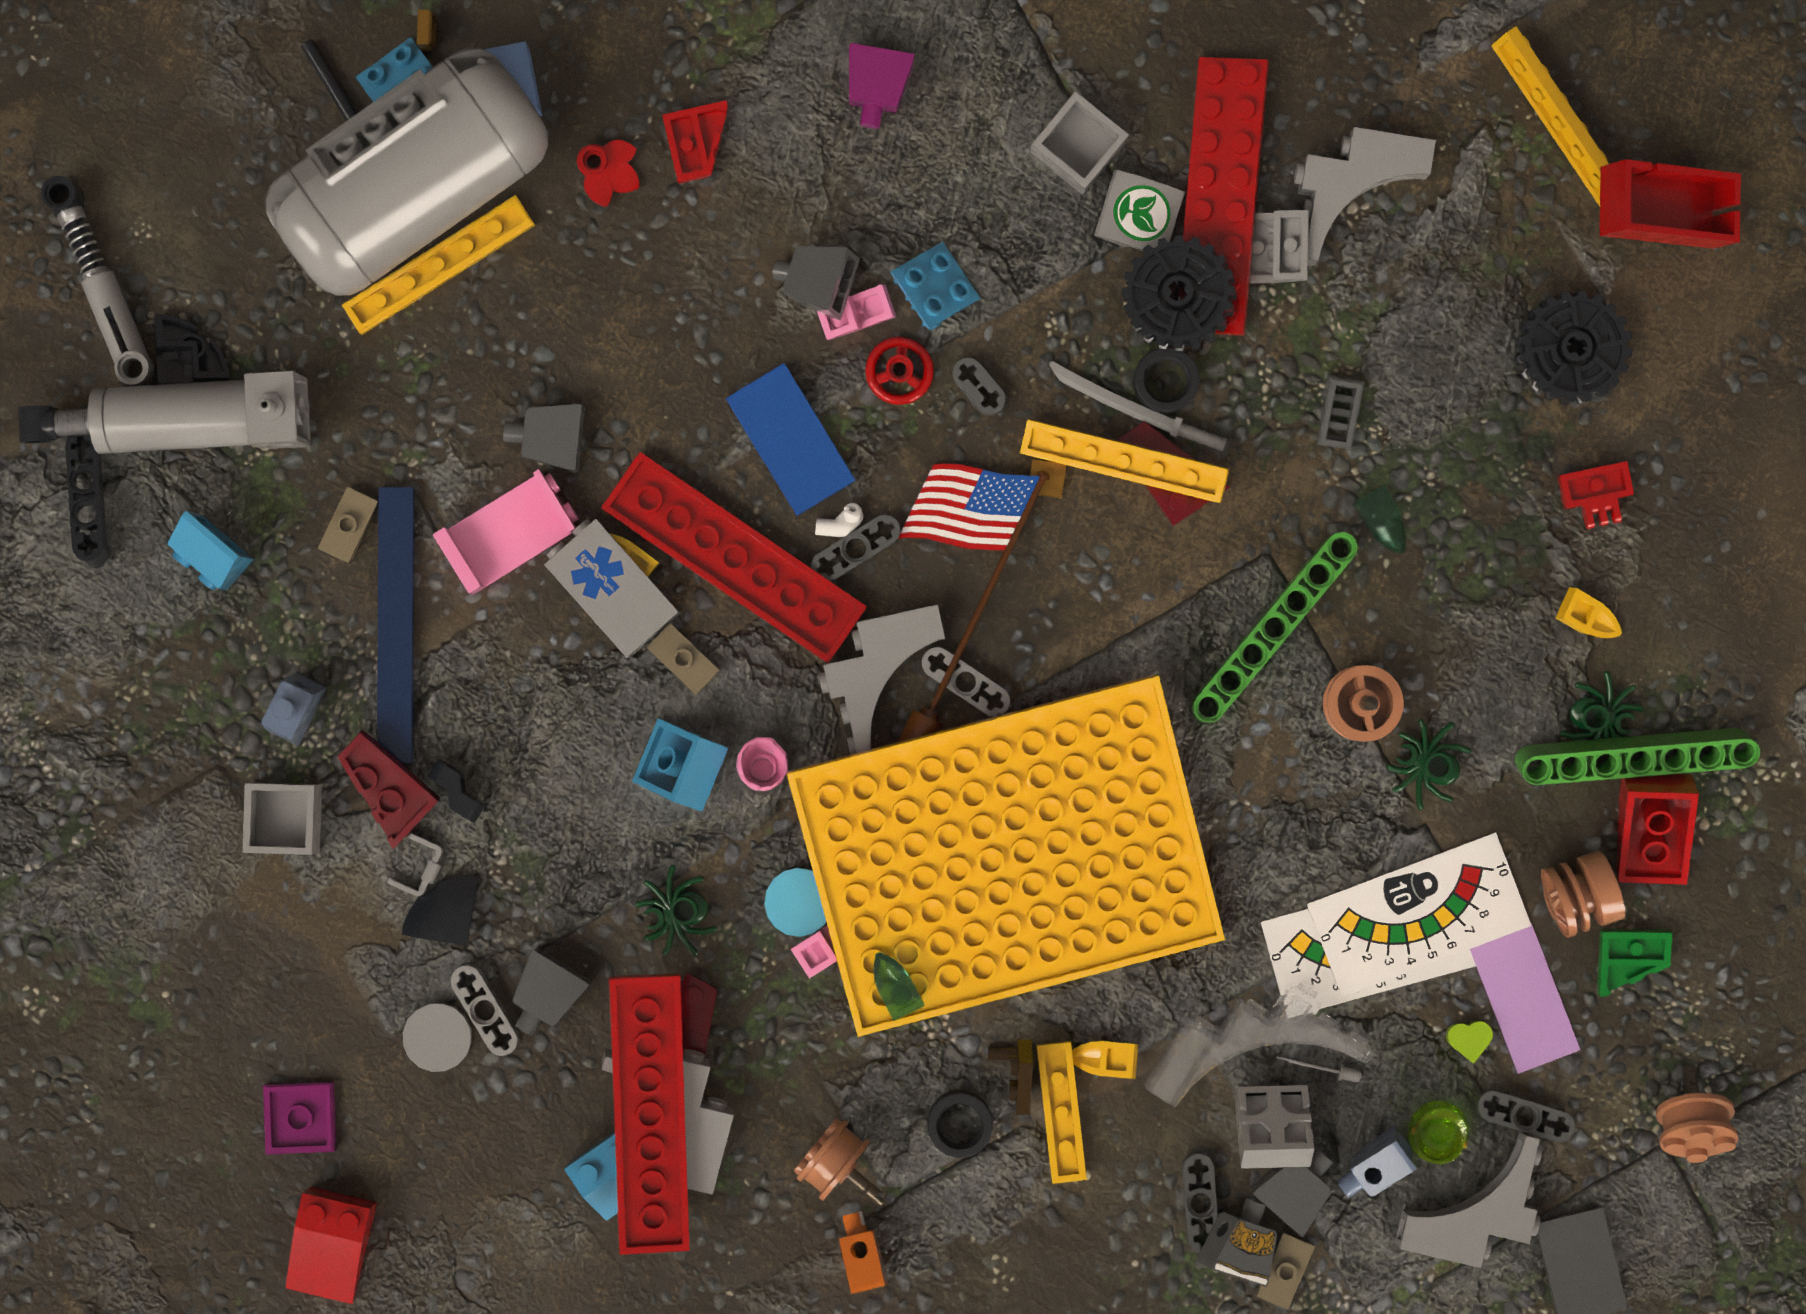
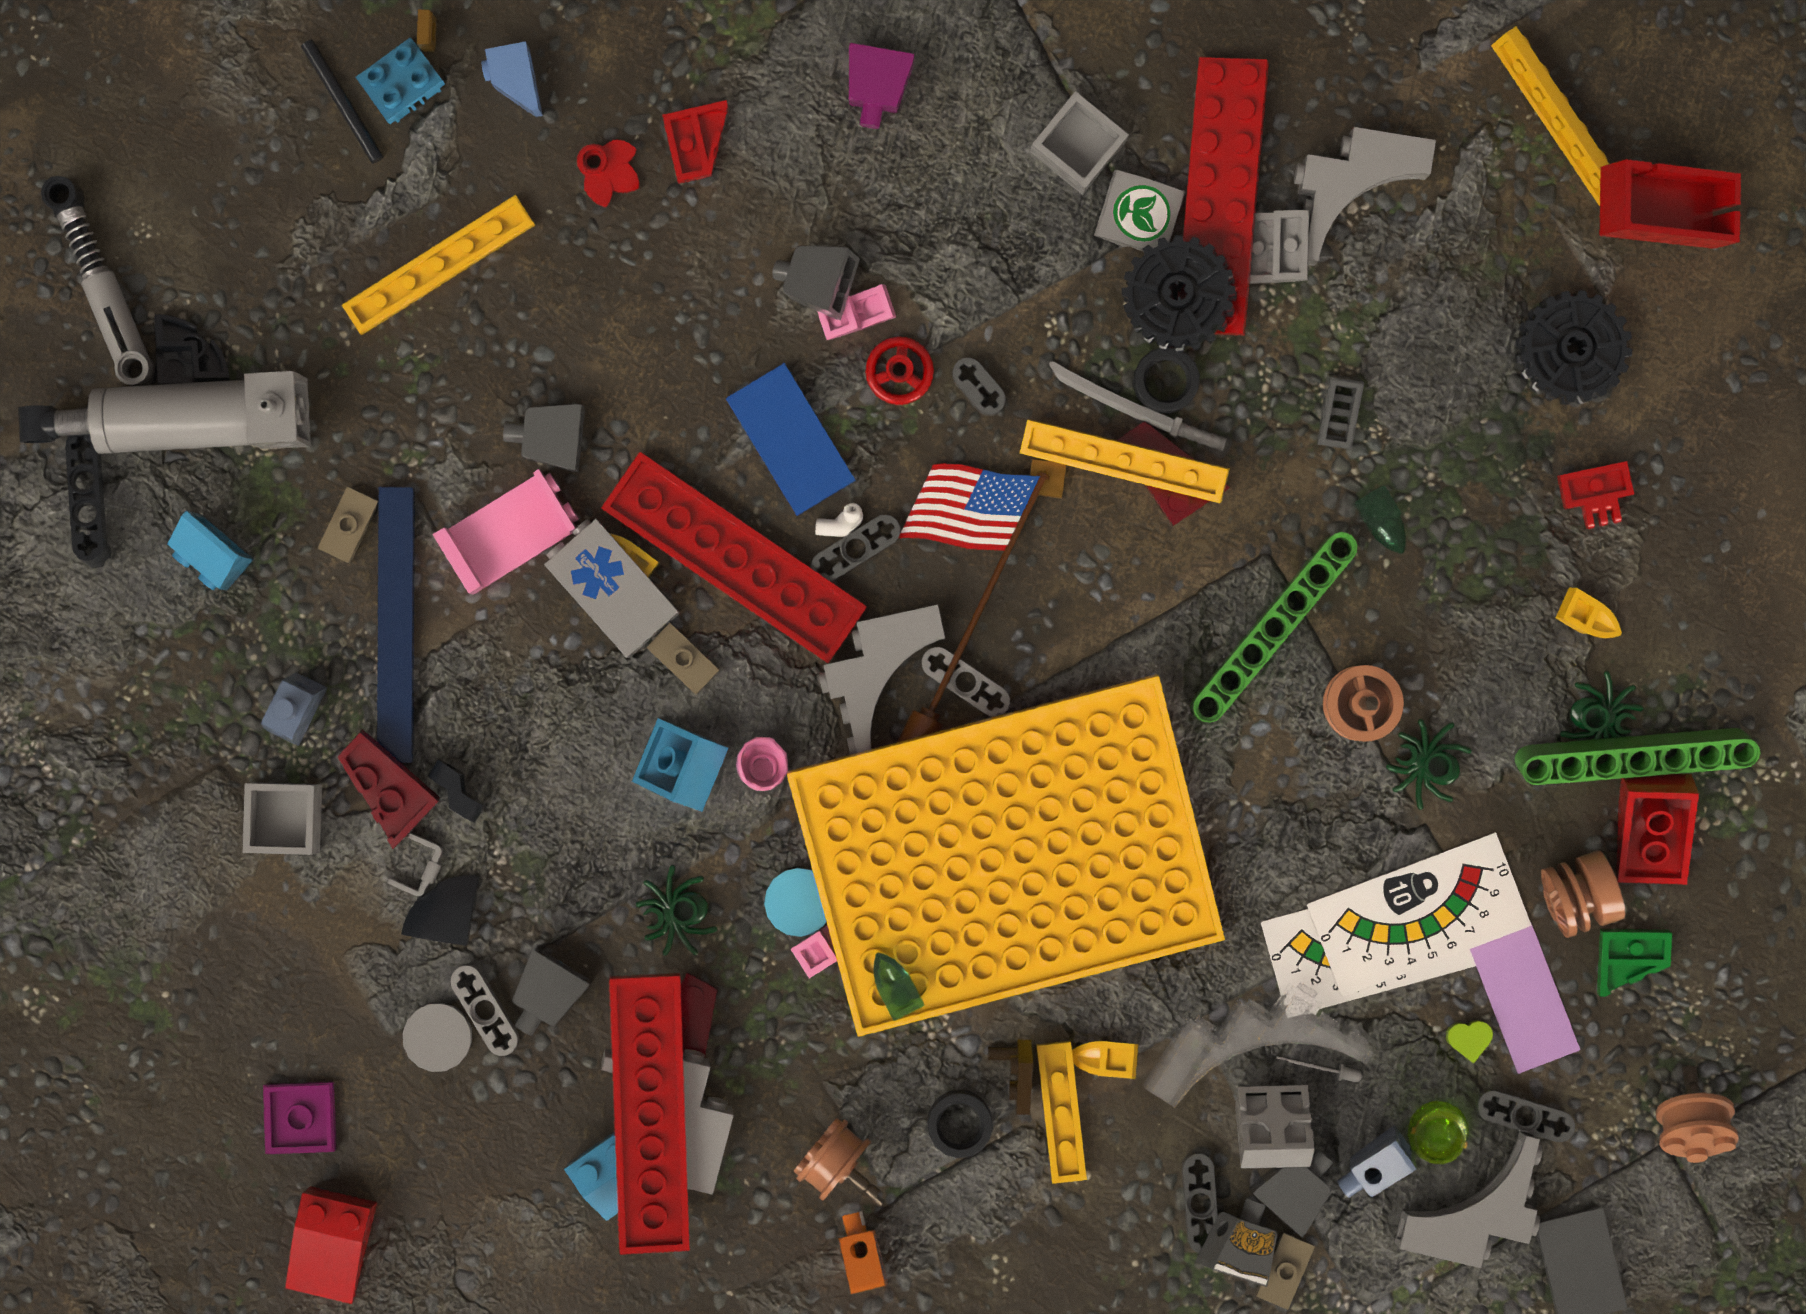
(406, 170): light grey piece -> none
(935, 285): dark azure hinge -> none

